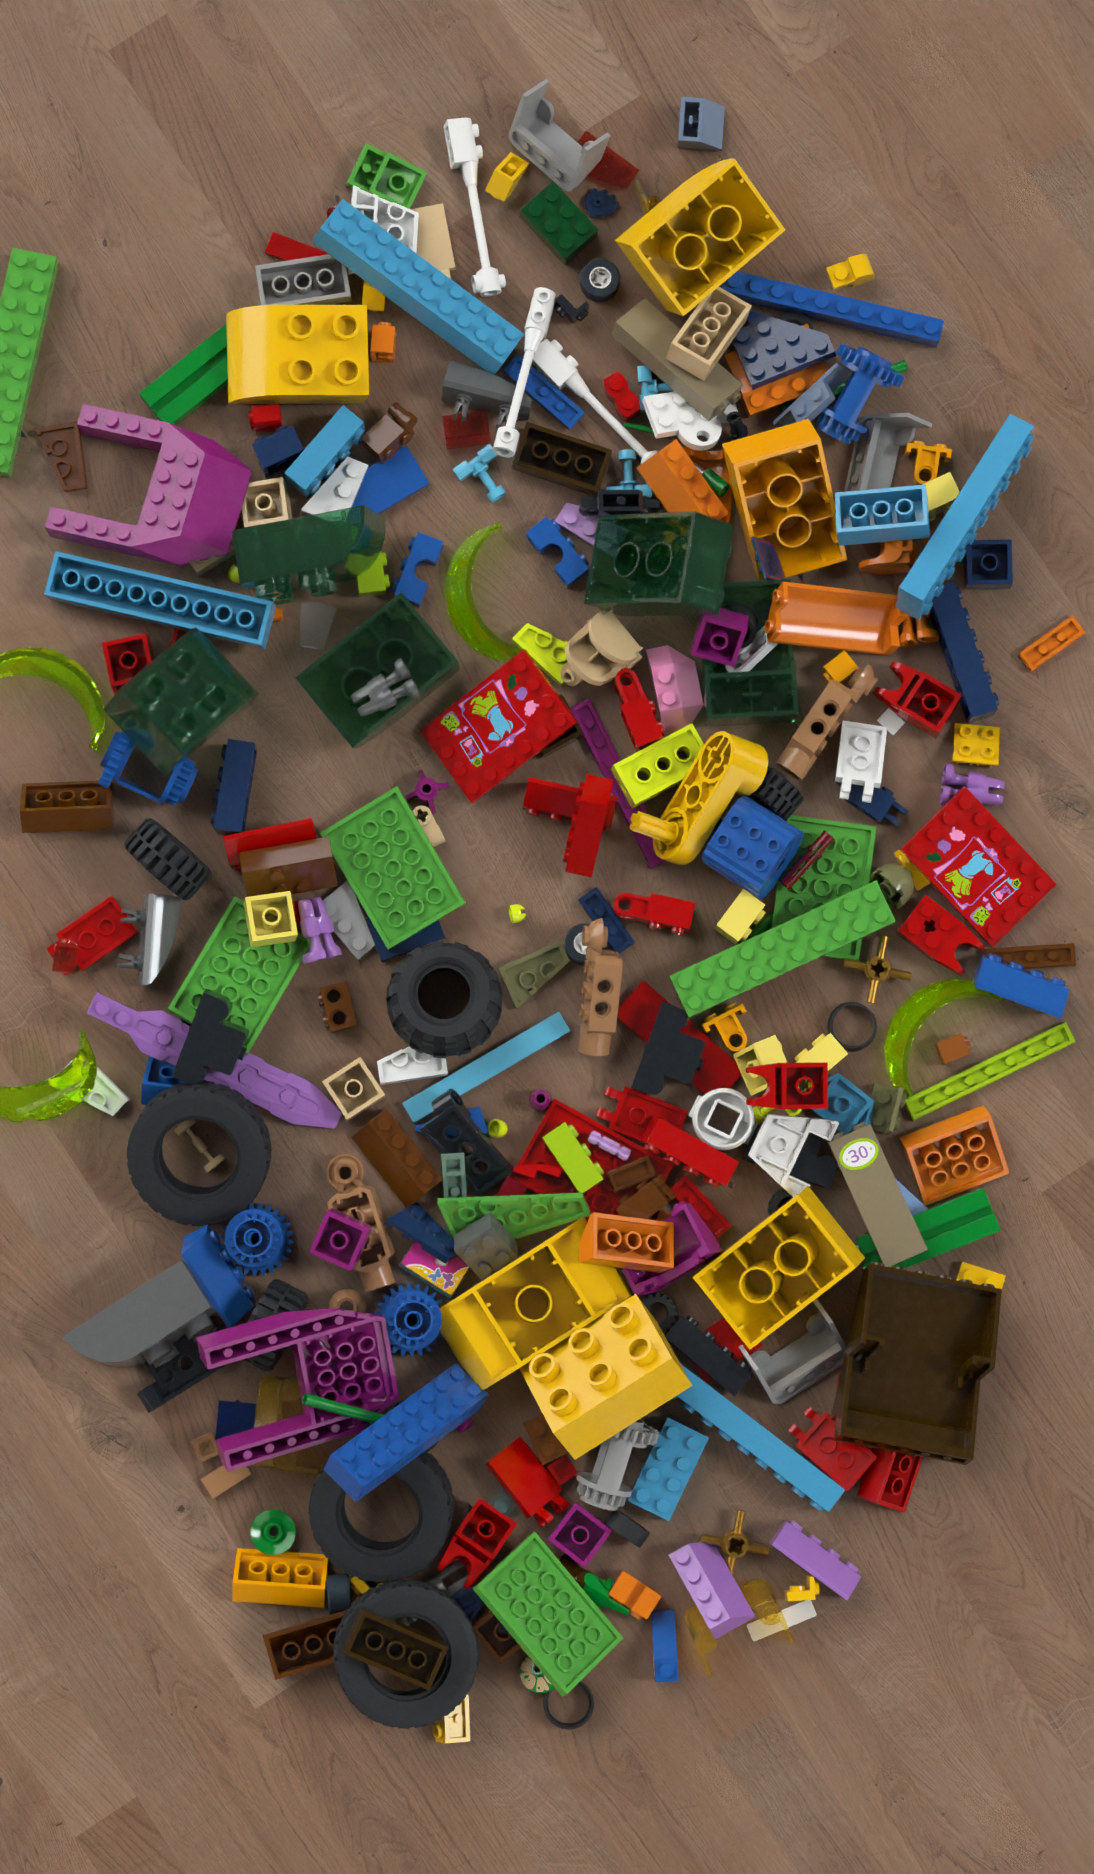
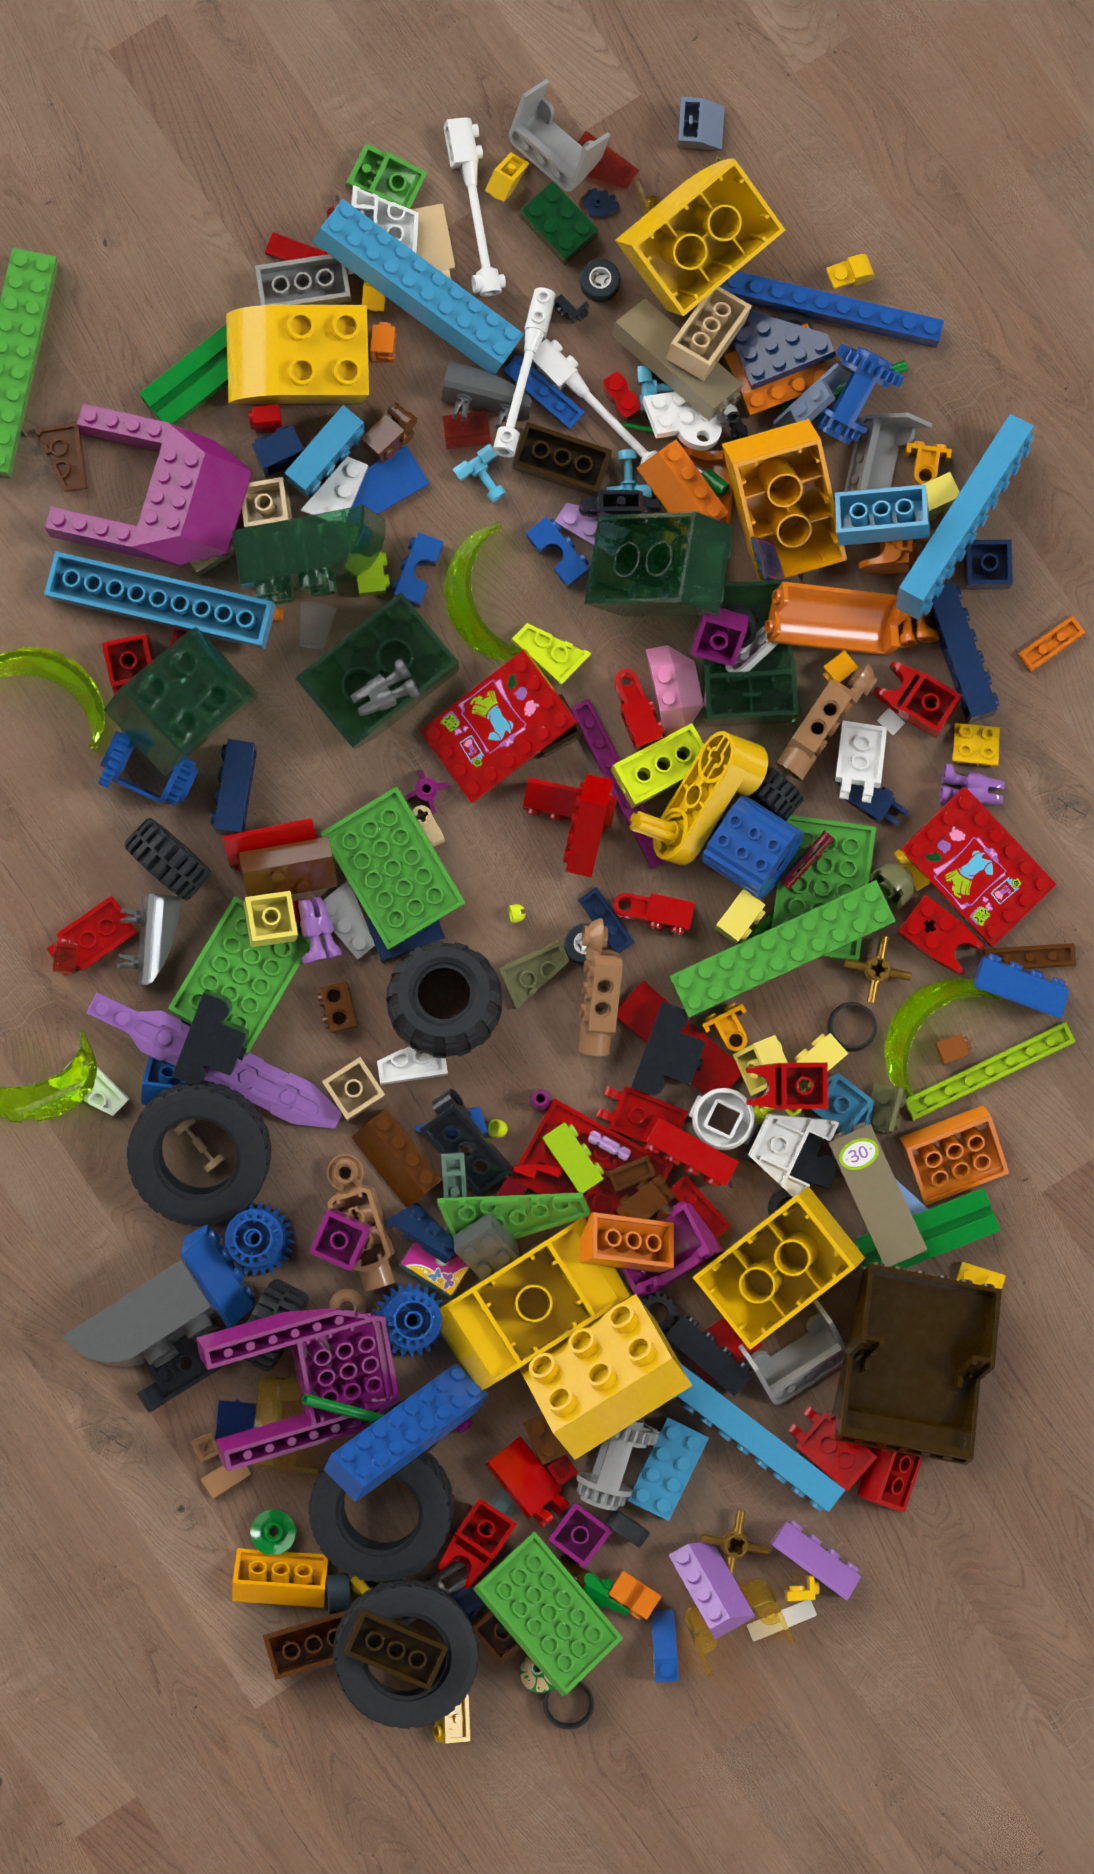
(66, 806): reddish brown slope -> none
(233, 574): neon yellow hinge -> none
(489, 1064): medium azure tile -> none
(599, 651): tan animal -> none

